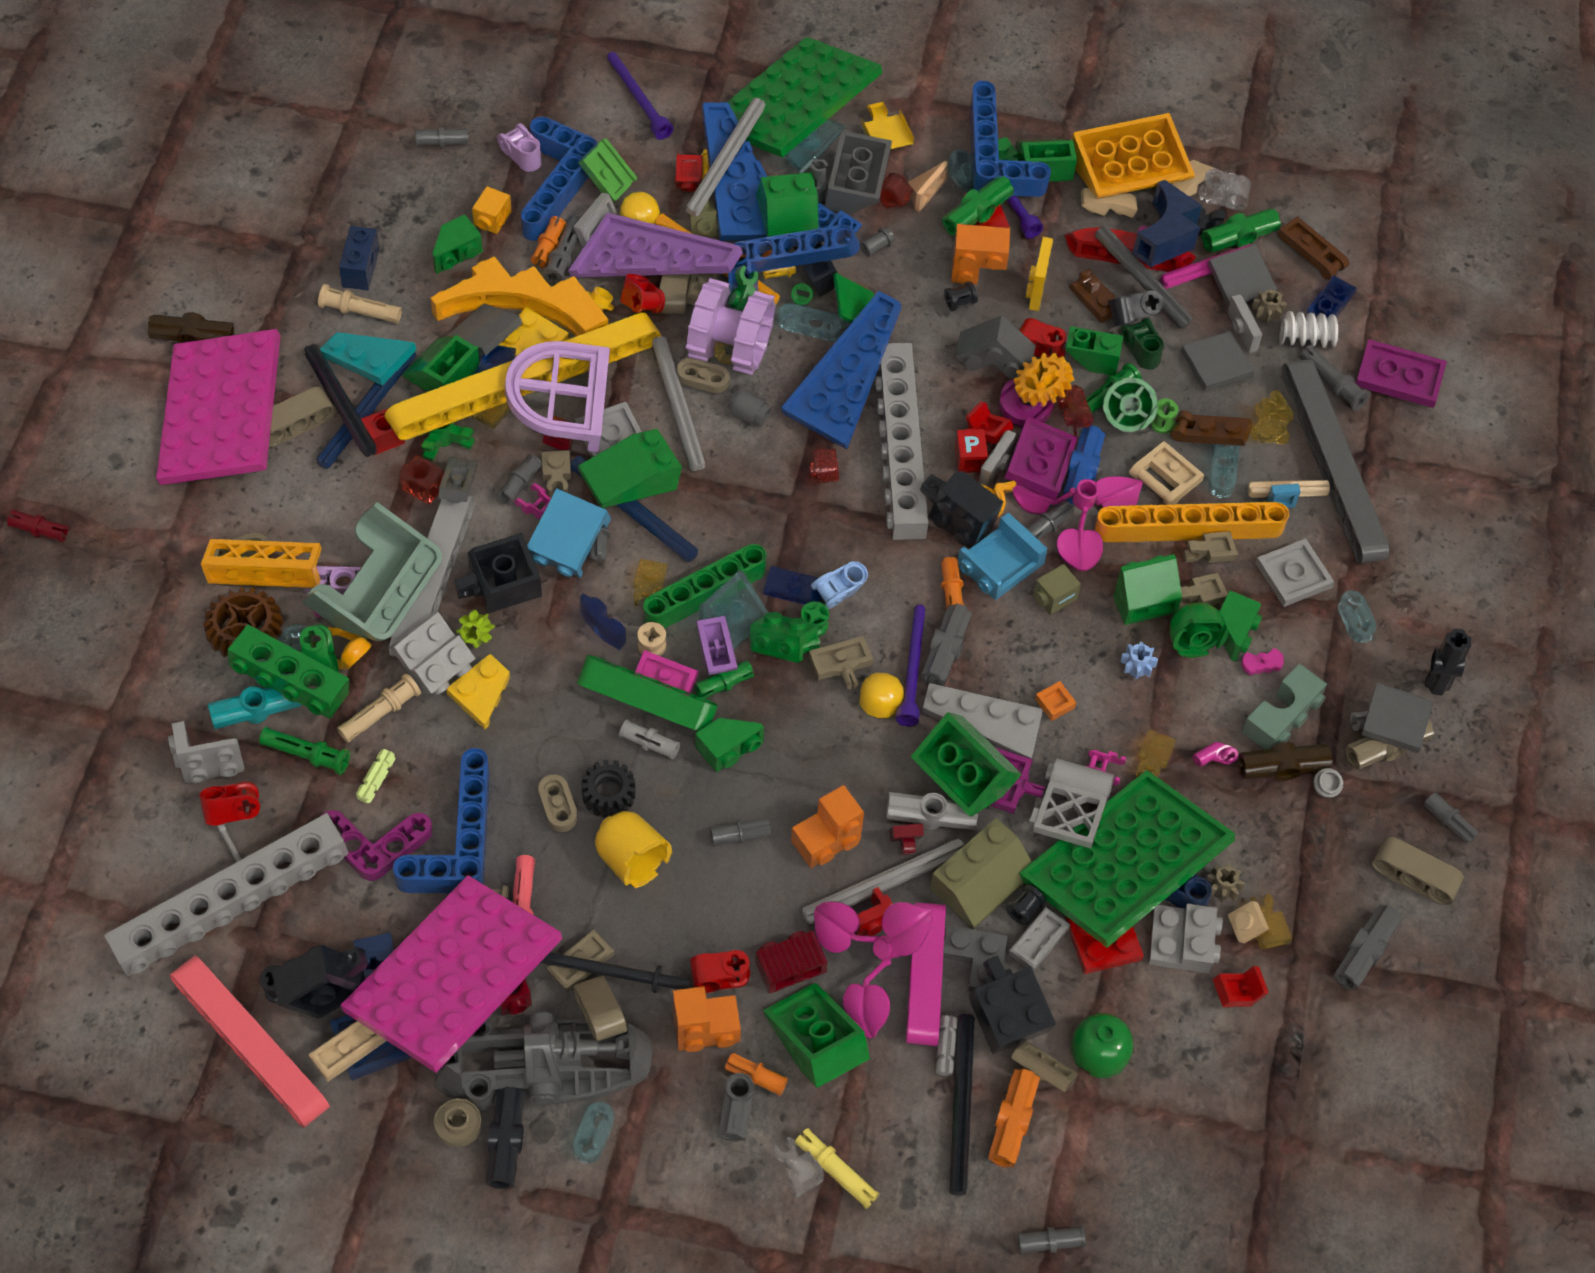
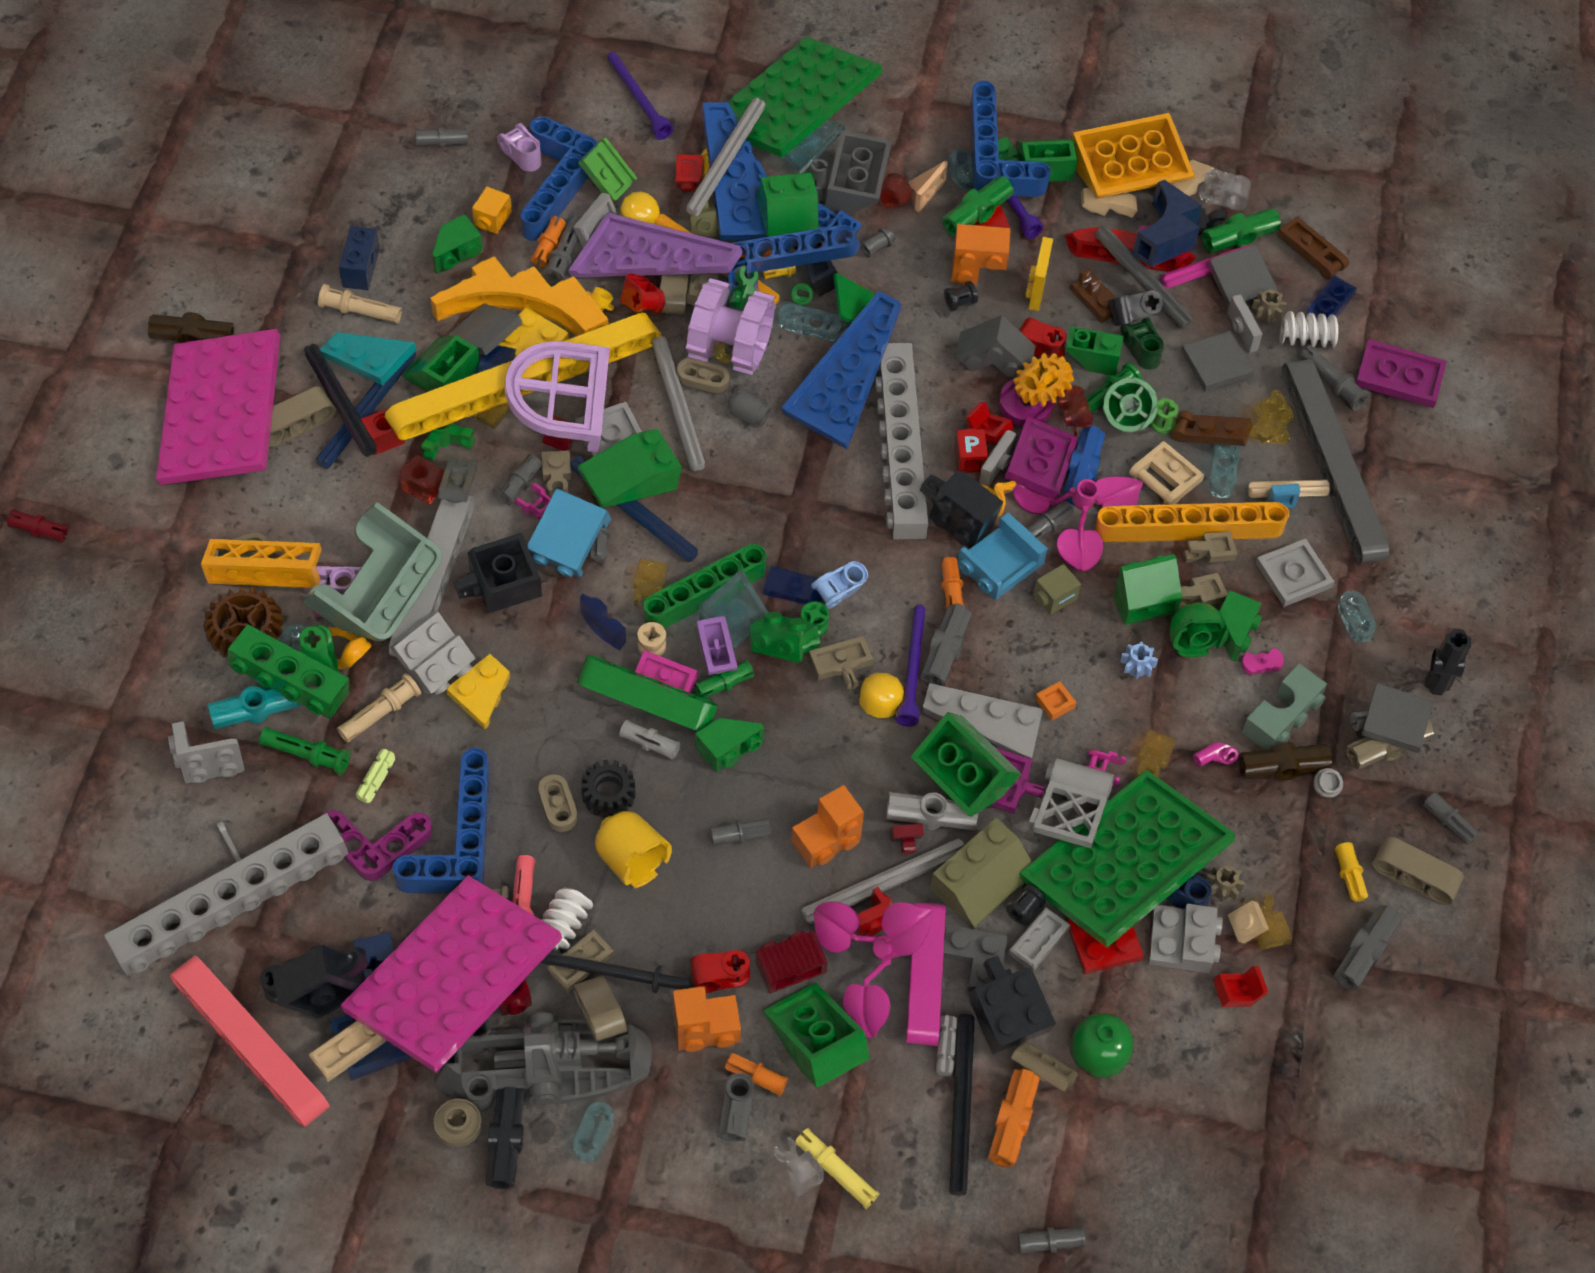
(227, 803): red piece -> none
(474, 636): lime gear -> none
(563, 914): none -> white piece
(824, 466): clear red plate -> none
(889, 128): yellow piece -> none
(1351, 871): none -> yellow axle

